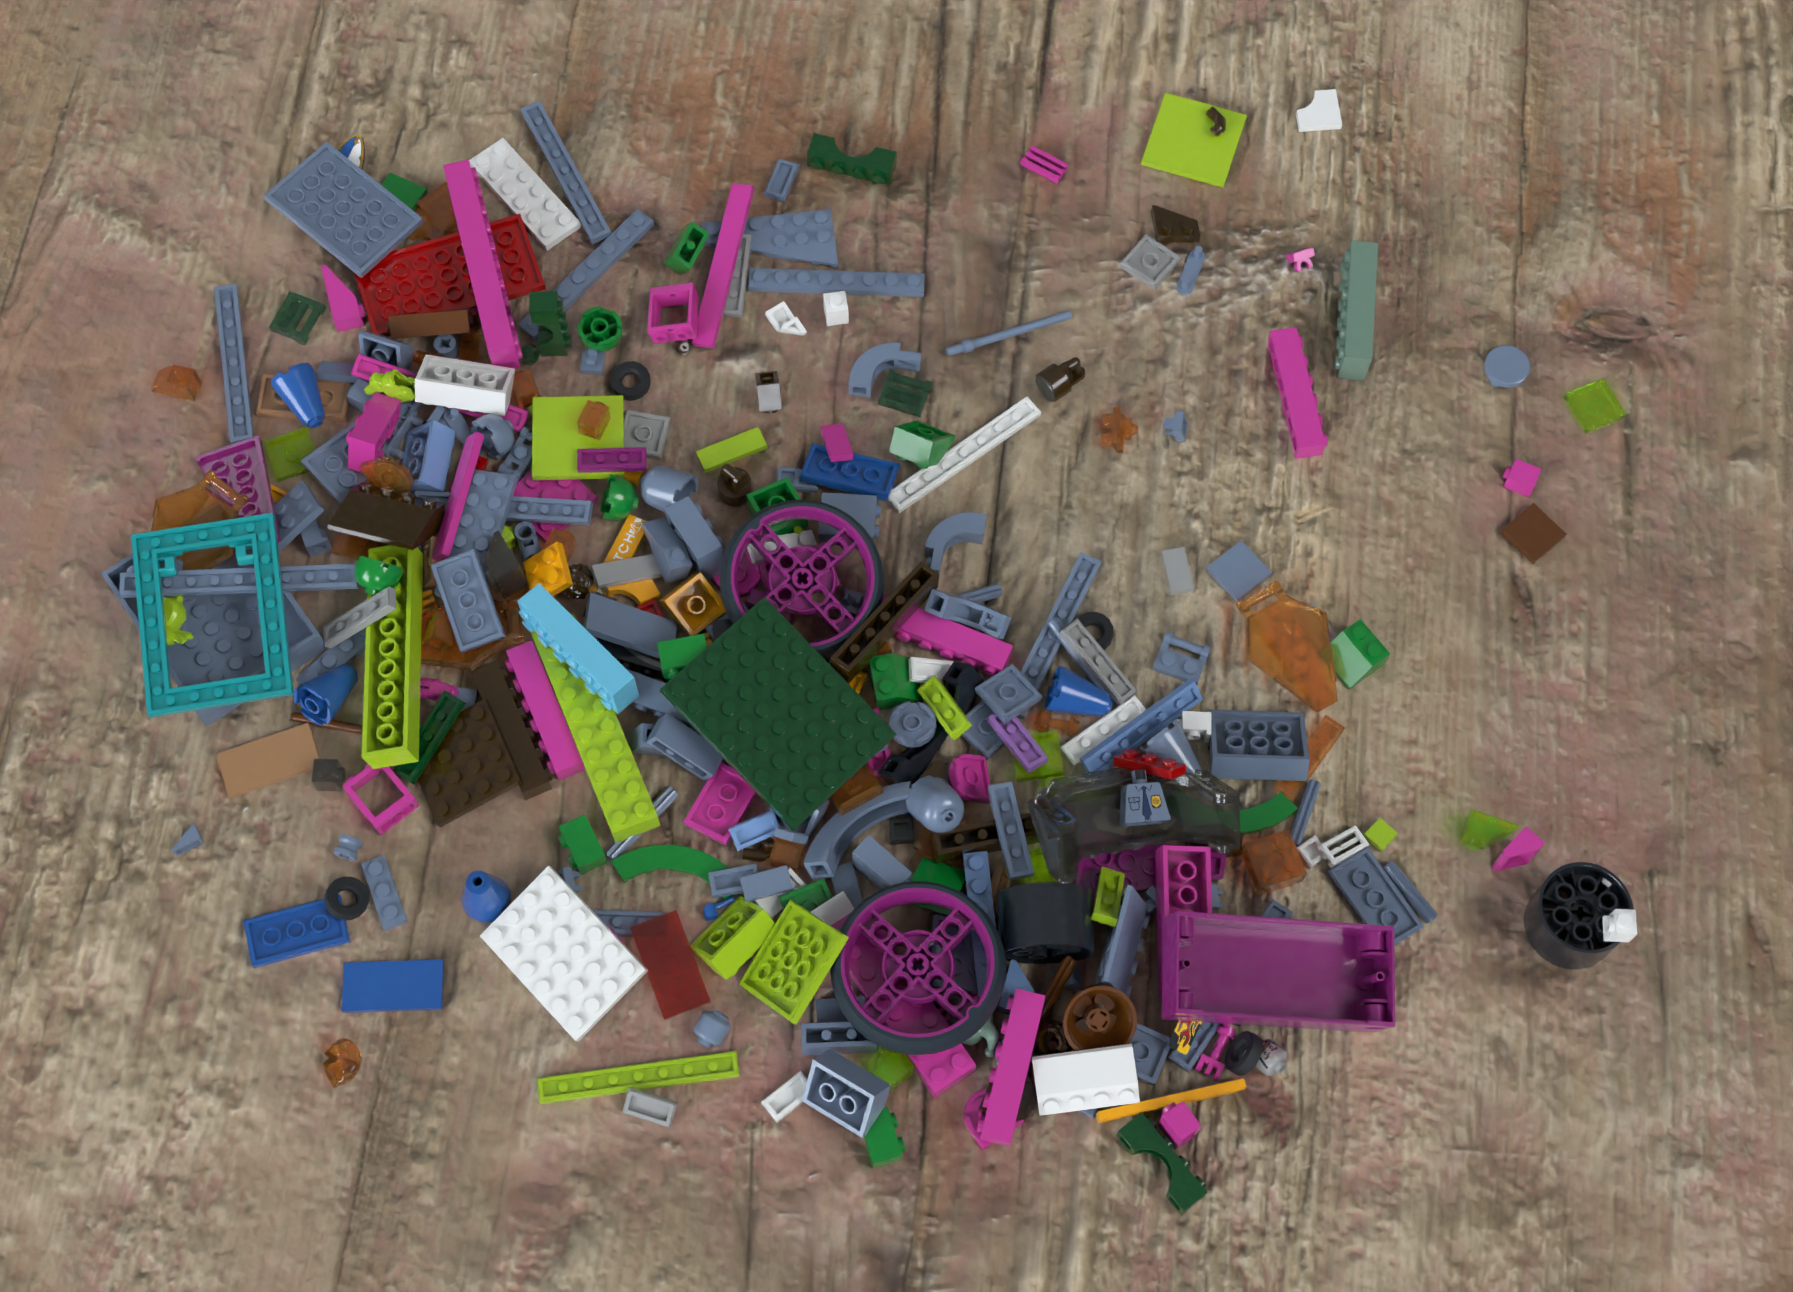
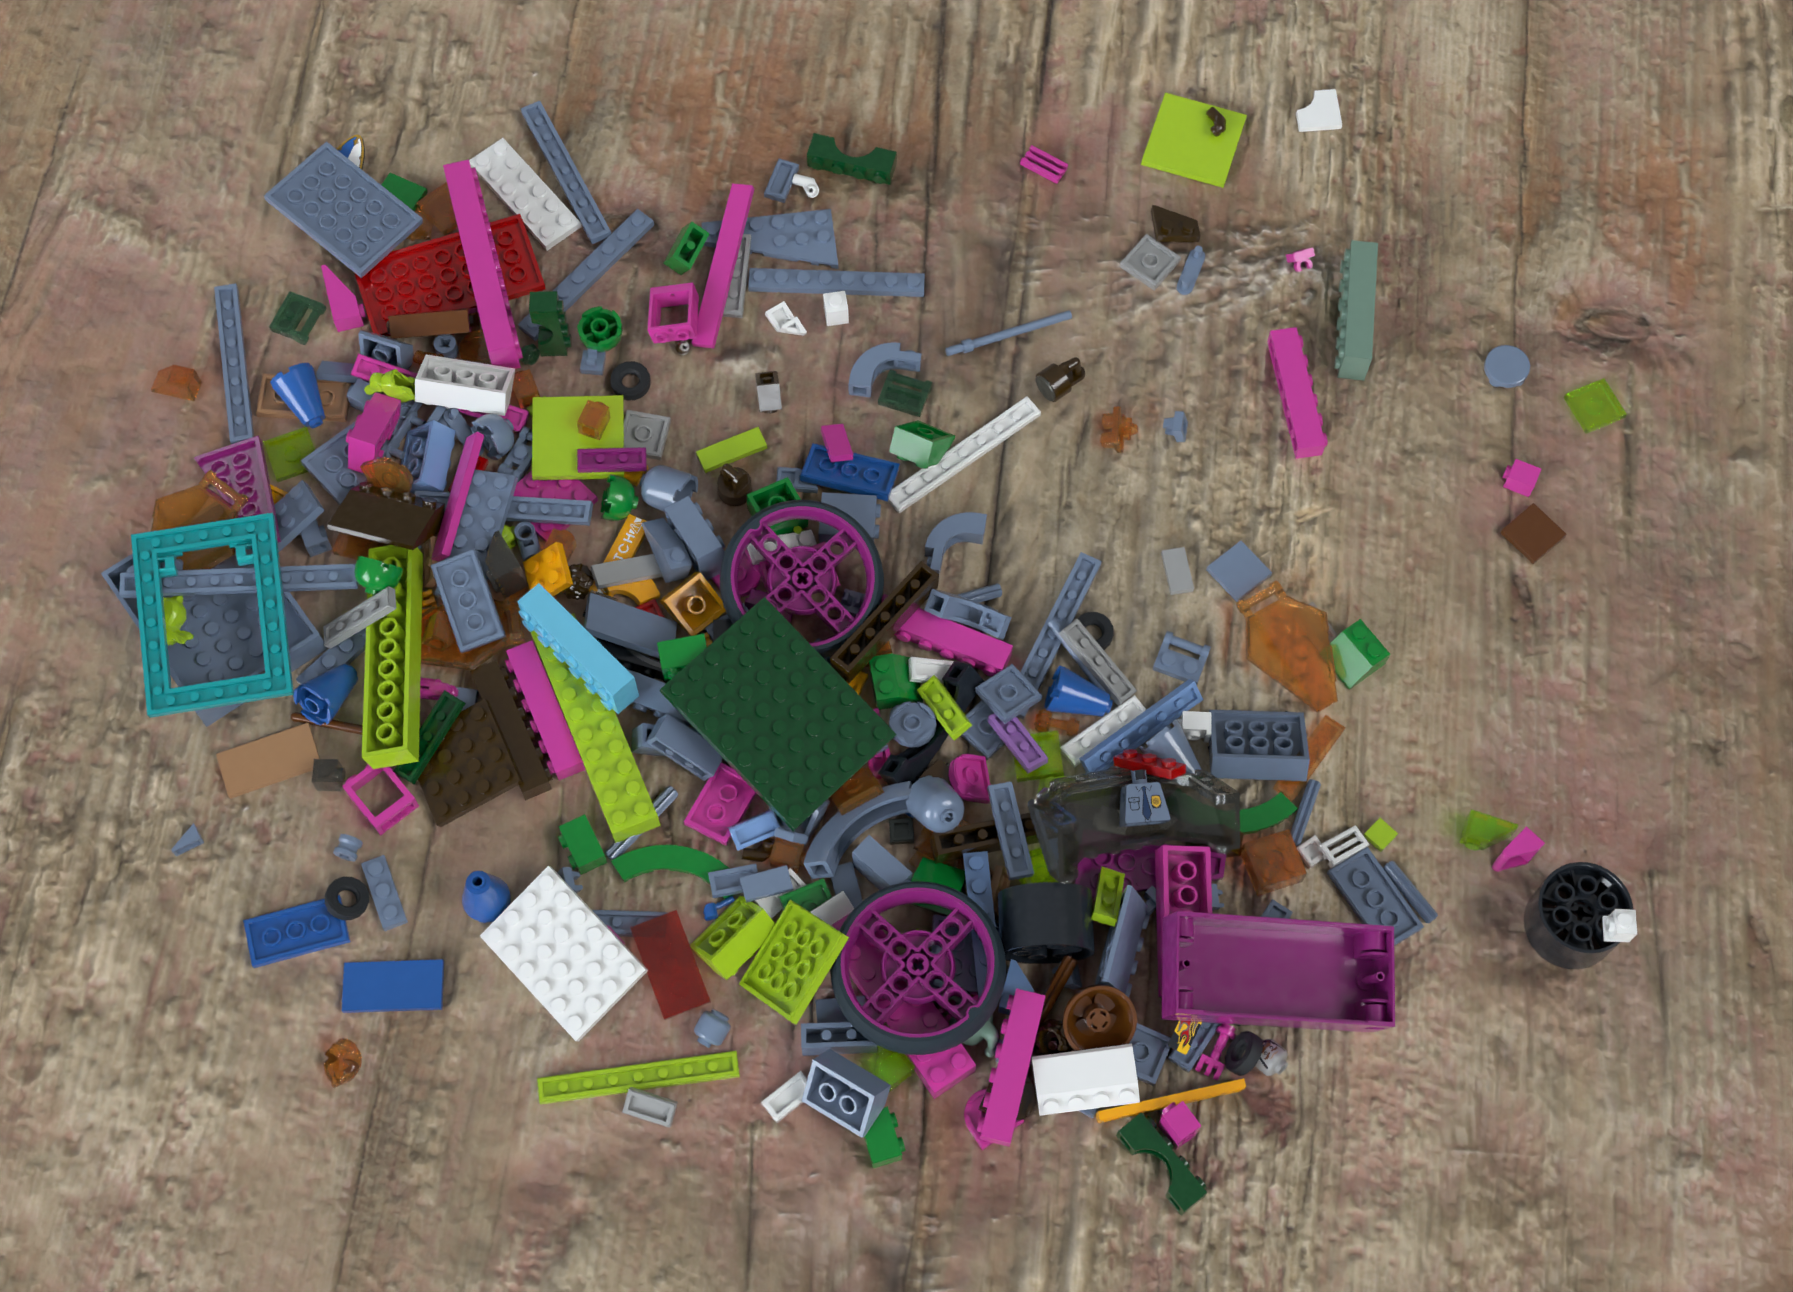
(808, 183): none -> white arm

